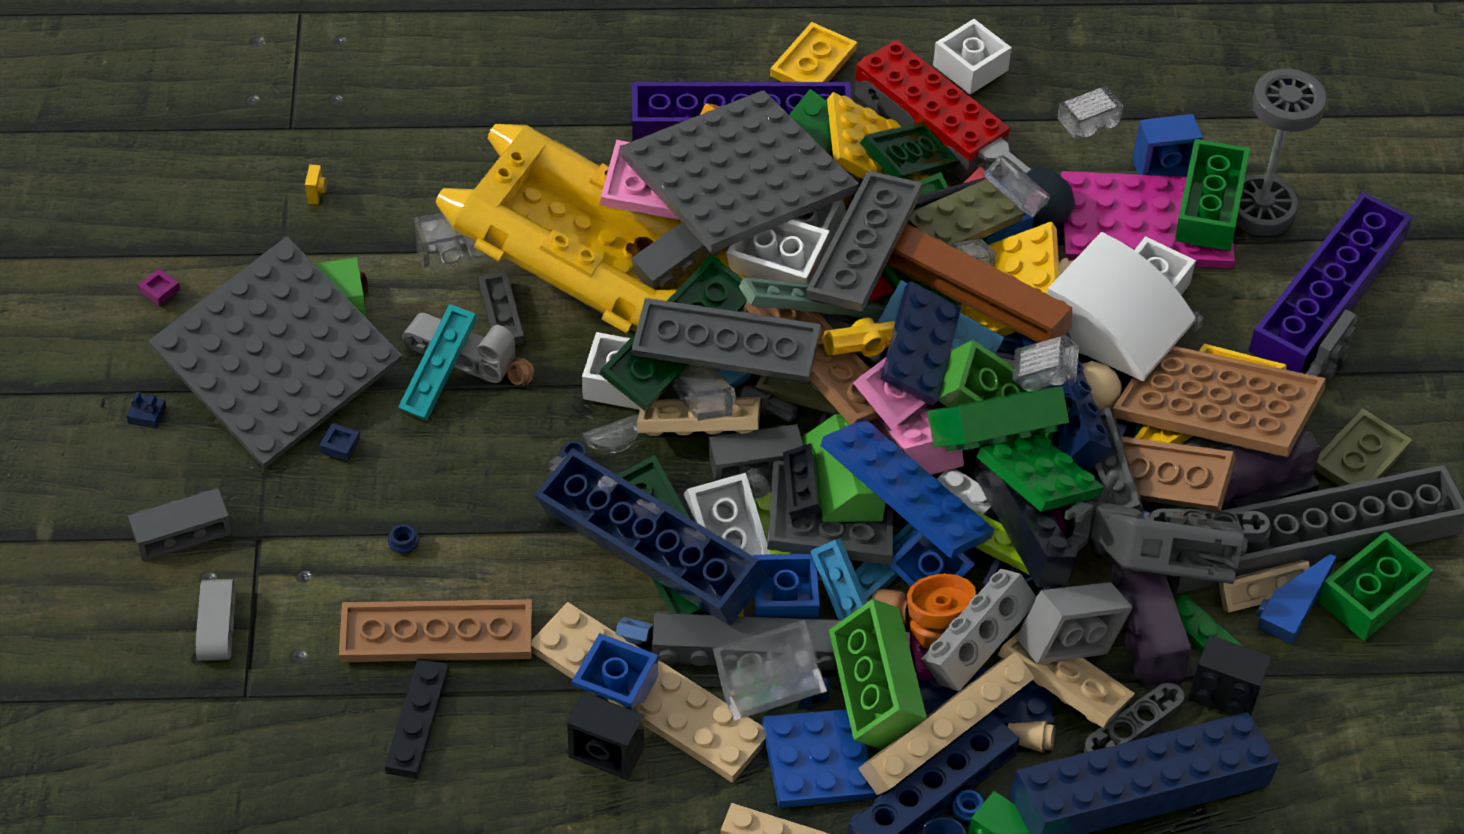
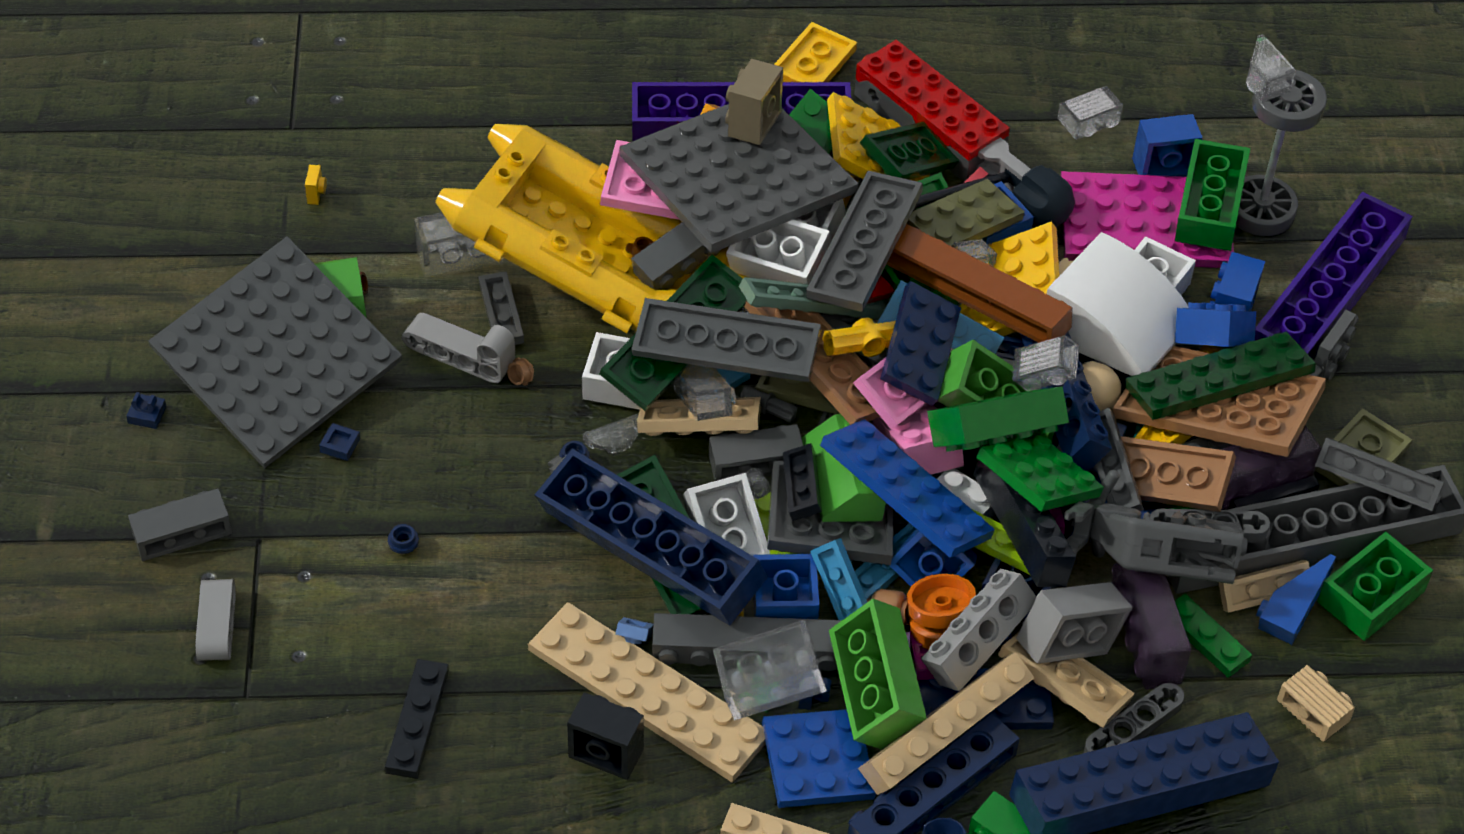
(159, 287): magenta plate -> none
(436, 630): medium nougat plate -> none
(438, 362): teal plate -> none
(617, 671): blue slope -> none
(754, 101): none -> dark tan brick
(966, 798): blue plate -> none
(972, 56): white brick -> none
(1016, 185): clear brick -> none
(1034, 735): tan cone -> none
(1215, 324): none -> blue brick
(1220, 375): none -> dark green plate
(1229, 677): black brick -> none
(1239, 281): none -> blue brick
(1269, 71): none -> clear slope
(1316, 702): none -> tan brick
(1379, 473): none -> dark grey plate

